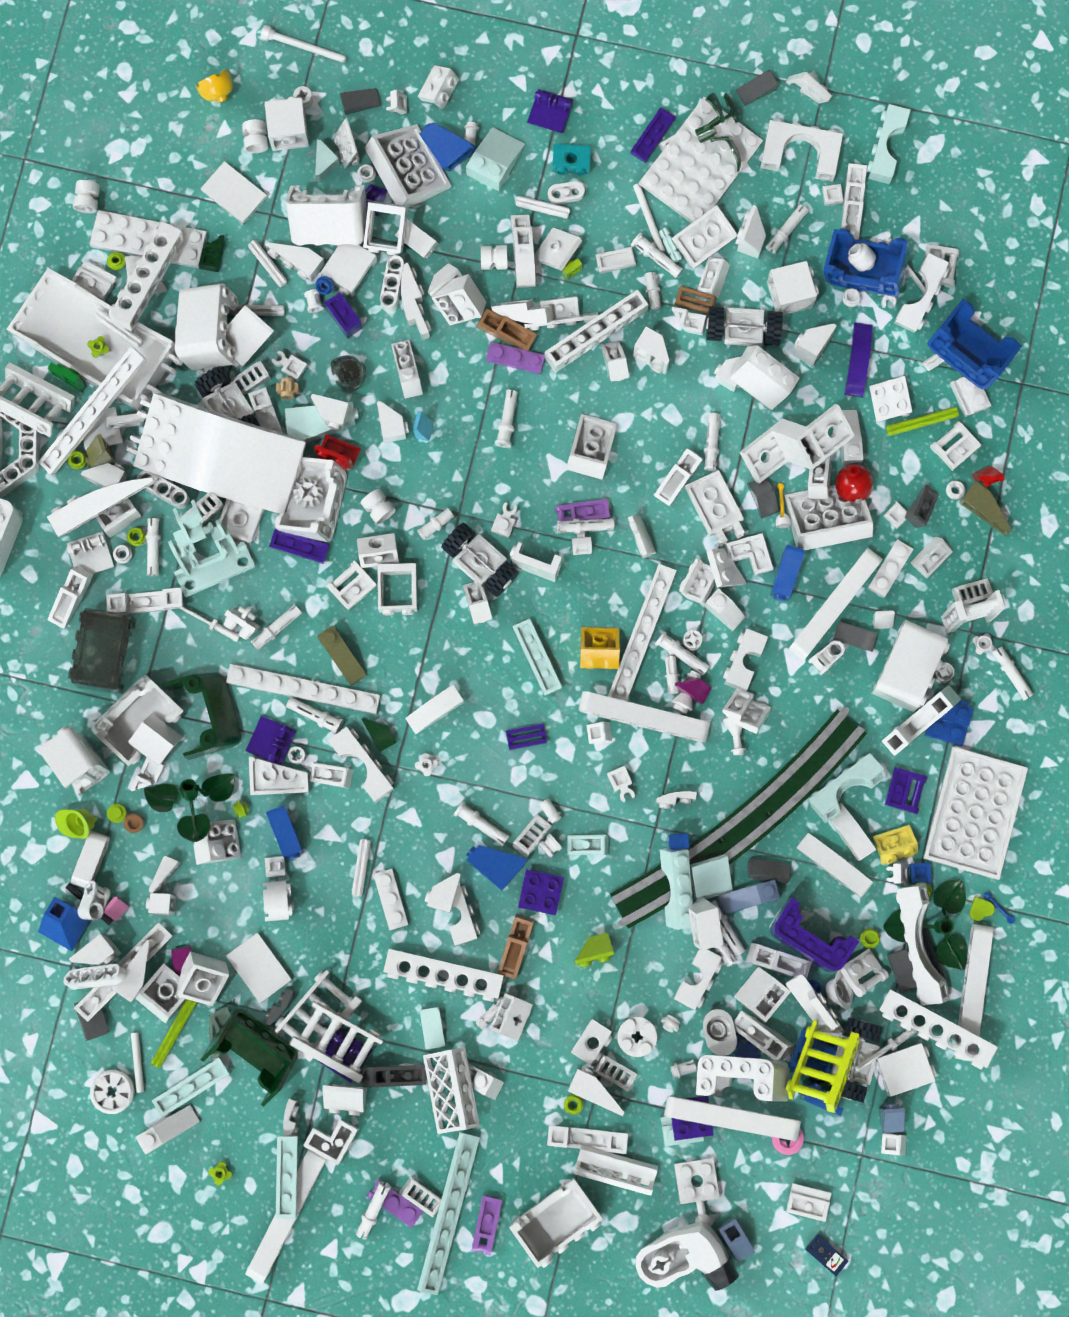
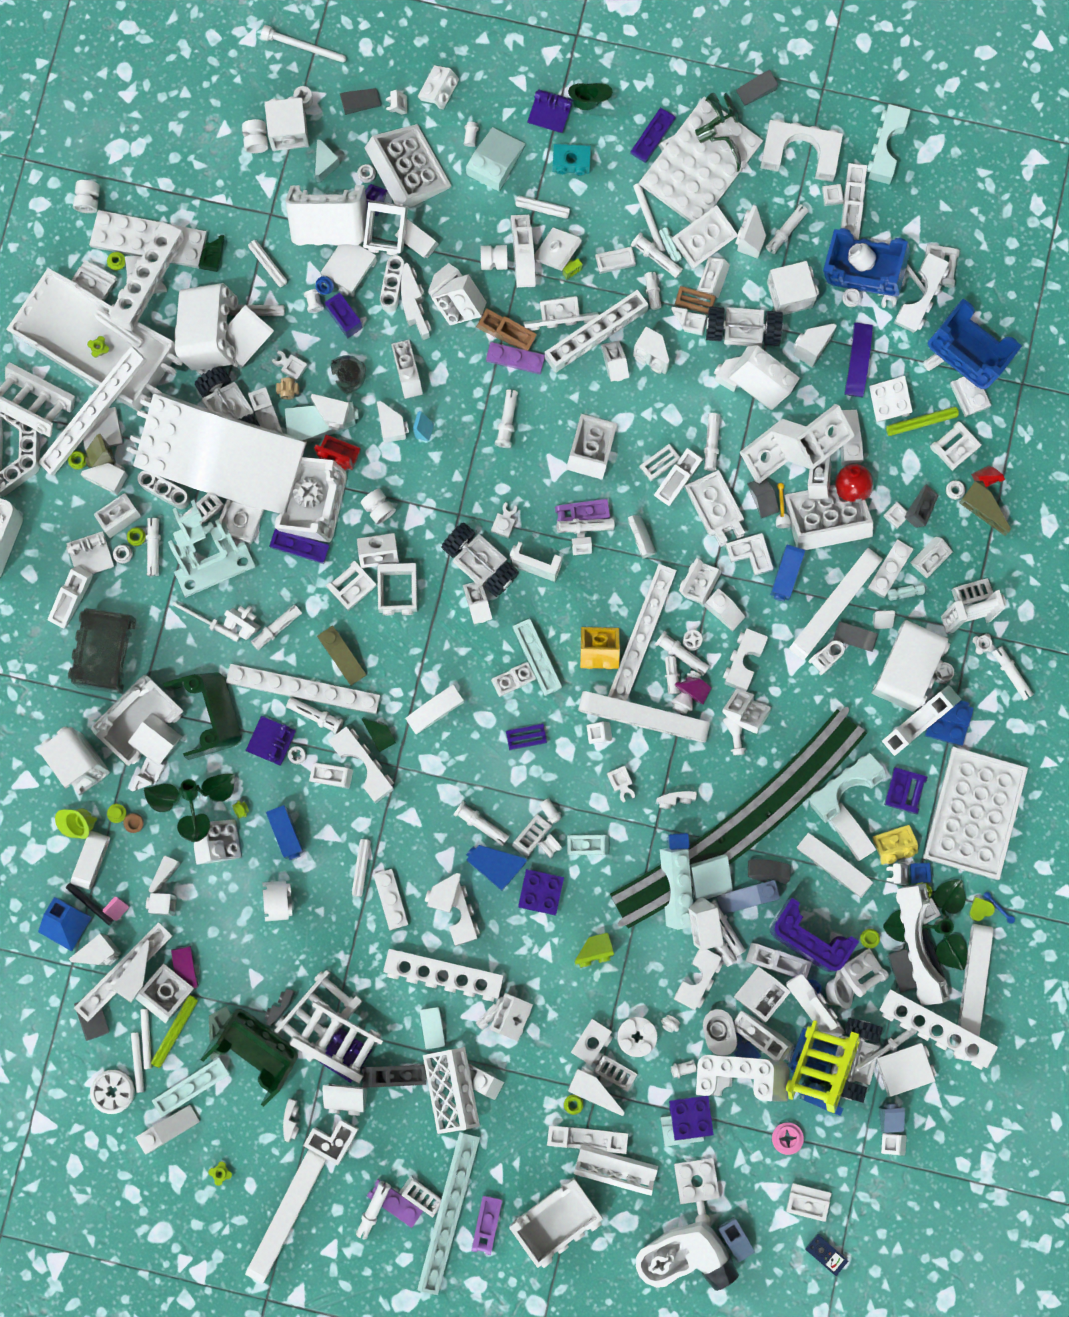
(68, 376): green plate -> none
(94, 504): white slope -> none
(94, 900): white piece -> none
(95, 973): white beam -> none
(123, 421): white tile -> none
(145, 602): white slope -> none
(146, 1038): none -> white bar
(202, 978): white slope -> none
(216, 87): yellow cylinder -> none
(233, 192): white tile -> none
(252, 370): white slope -> none
(258, 968): white tile -> none
(275, 779): white wing -> none
(275, 867): white tile -> none
(286, 1177): light aqua plate -> none
(299, 258): white slope -> none
(346, 145): white hinge -> none
(431, 764): white plate -> none
(435, 524): white pin -> none
(446, 146): blue slope -> none
(513, 679): none -> white slope
(515, 946): medium nougat slope -> none
(524, 311): white slope -> none
(565, 191): white plate -> none
(589, 95): none -> dark green piece
(648, 472): none -> white tile
(724, 569): white wing -> none
(732, 1118): white beam -> none
(810, 87): white wing -> none
(905, 592): none -> light aqua axle
(931, 912): none -> white plate

